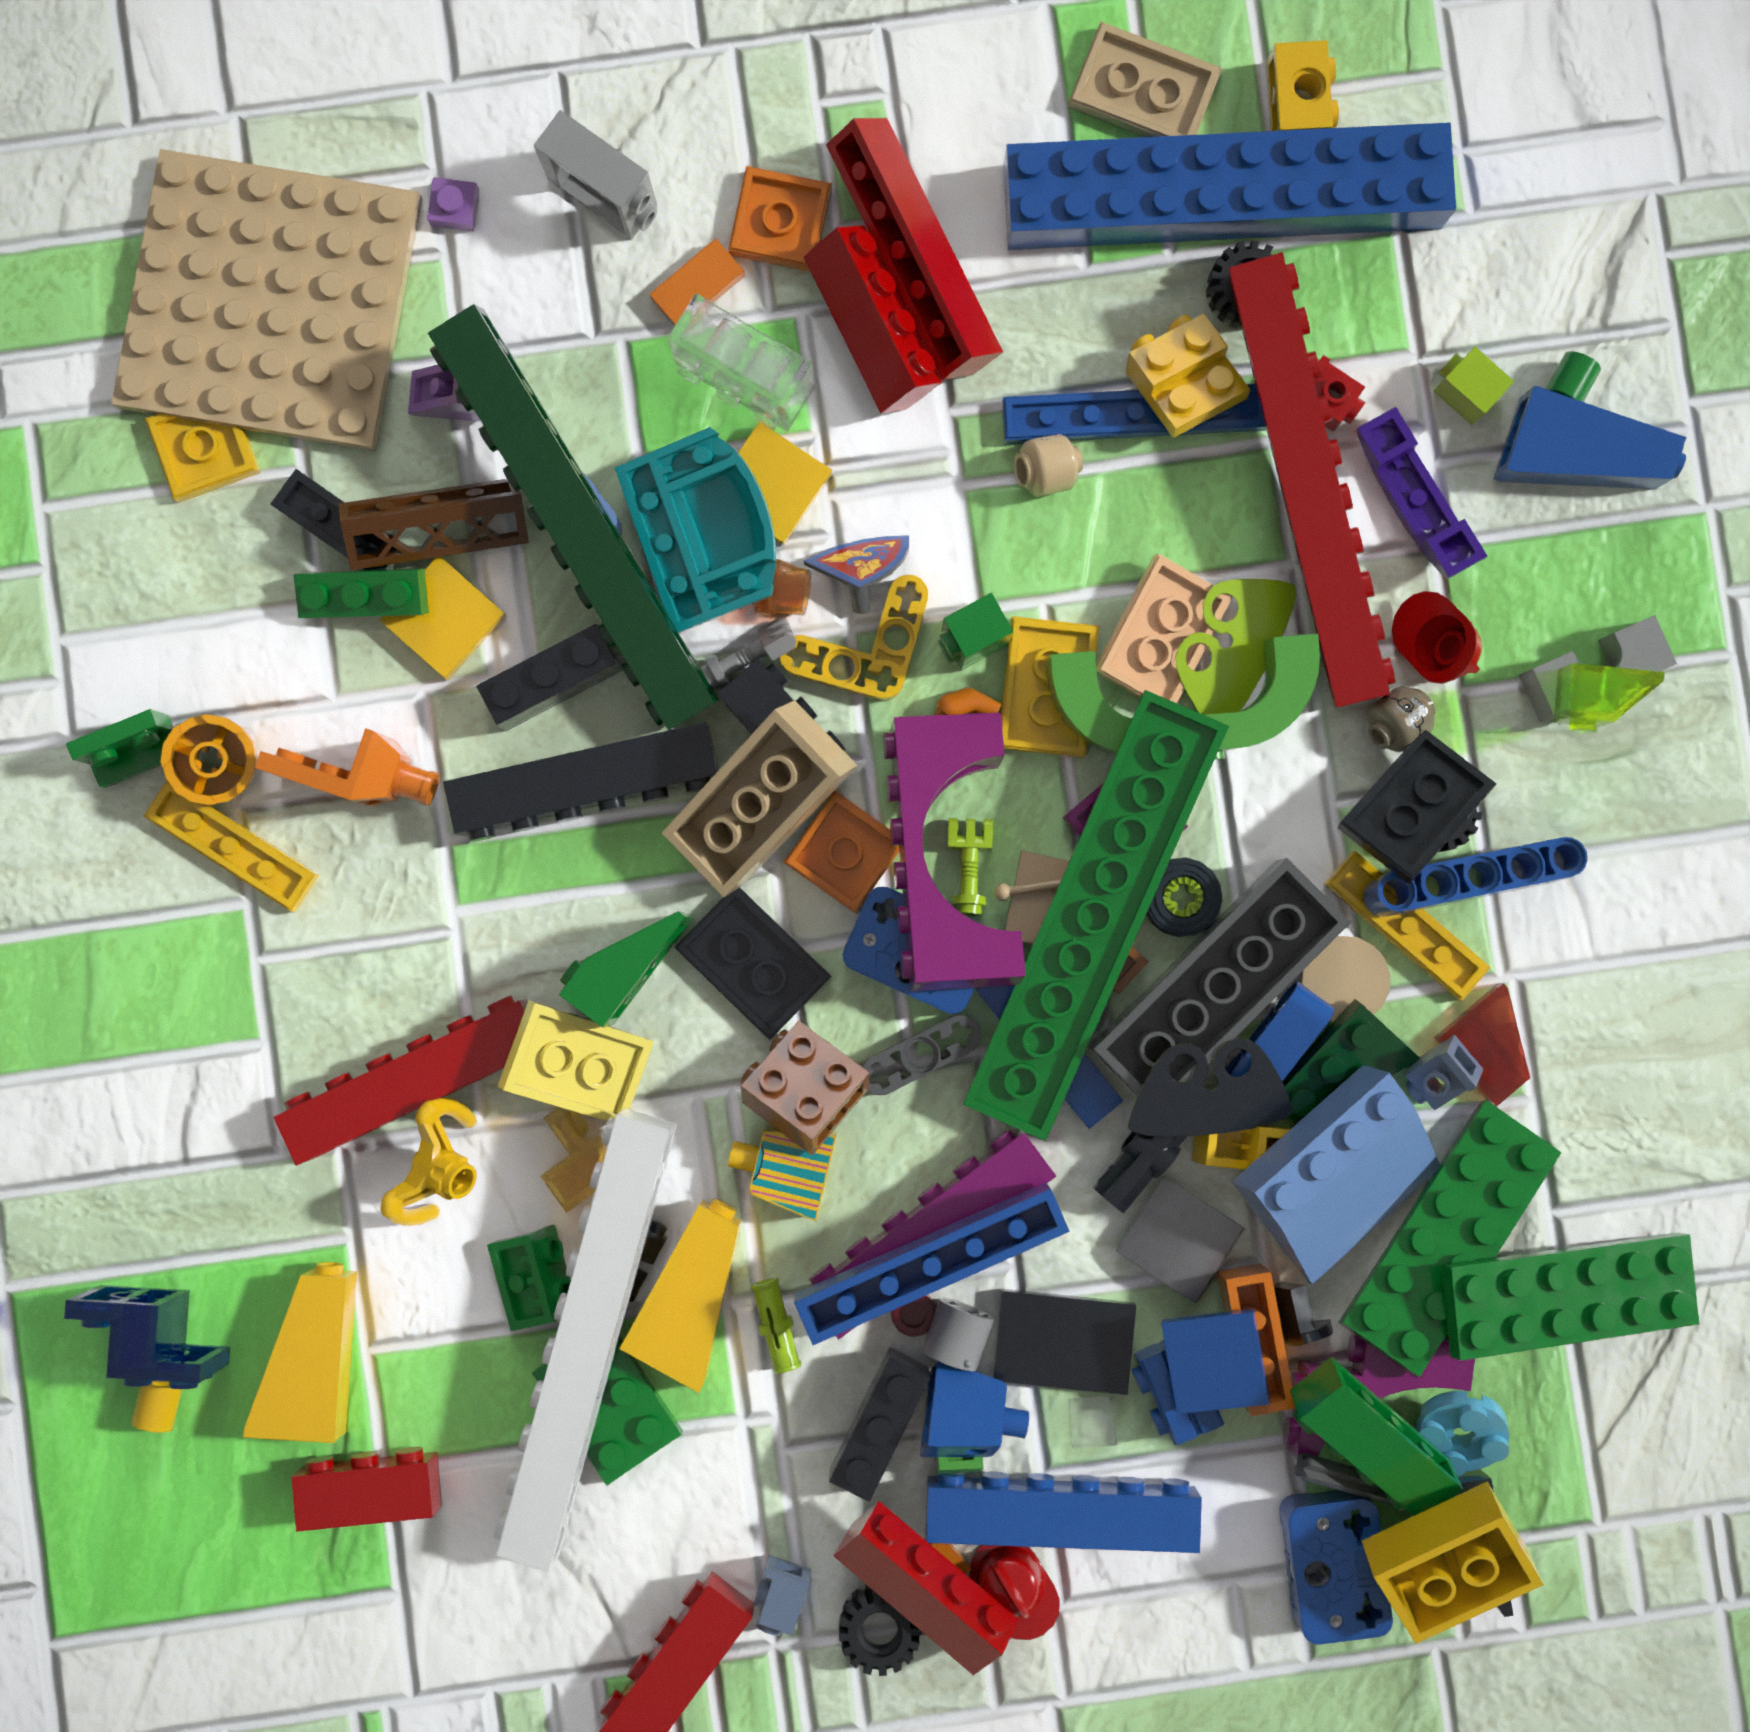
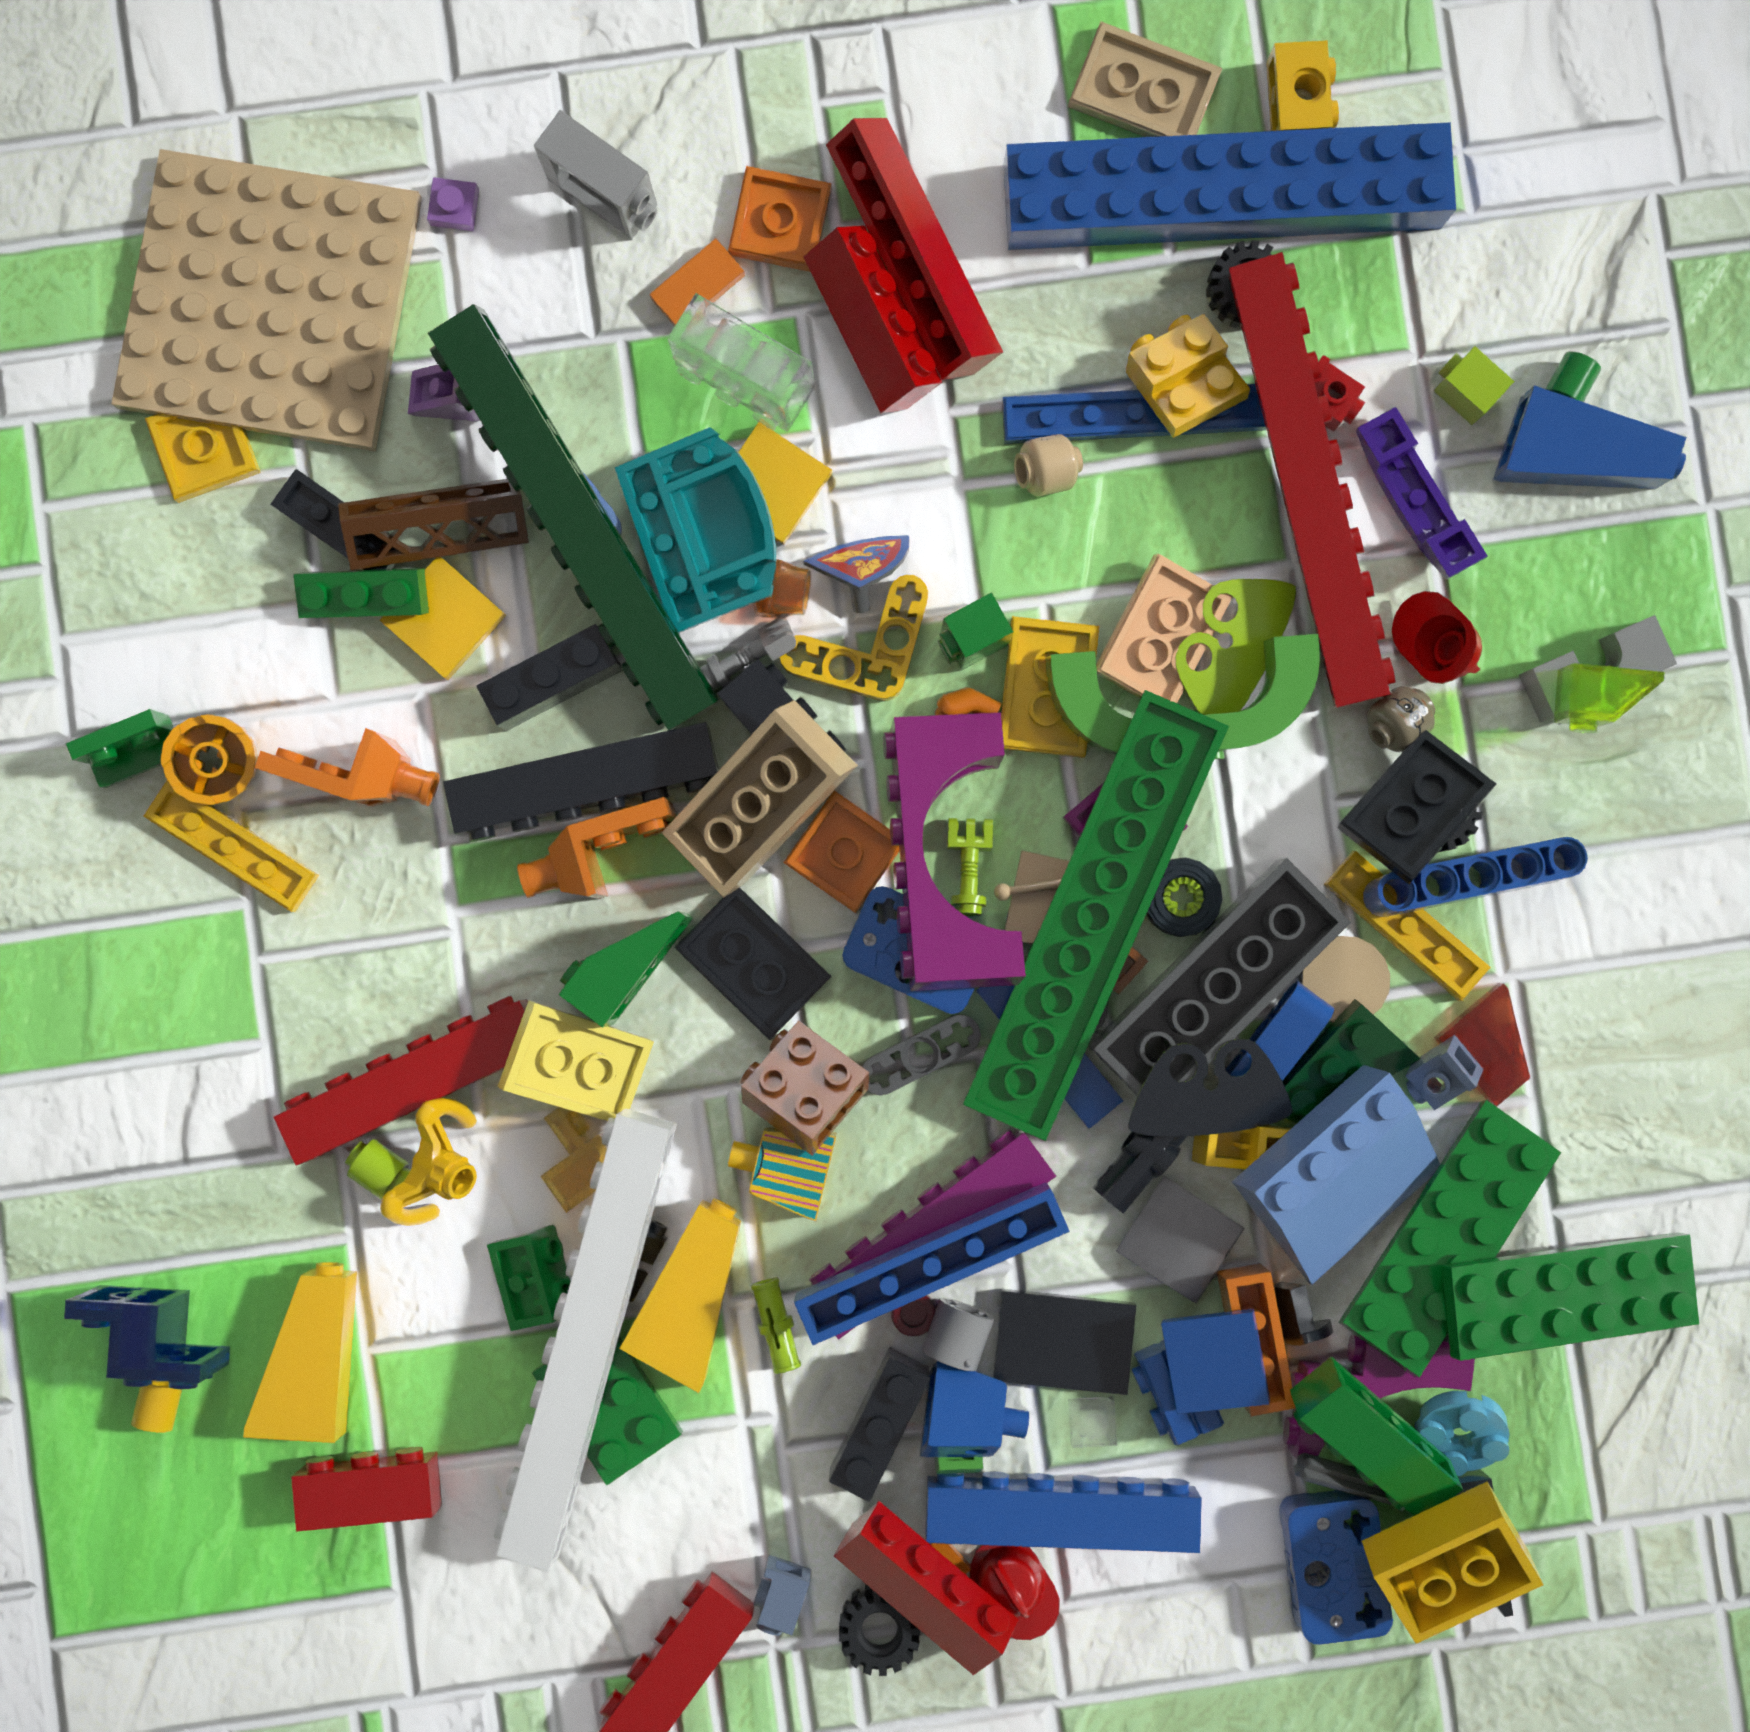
(376, 1167): none -> lime brick
(572, 855): none -> orange plate

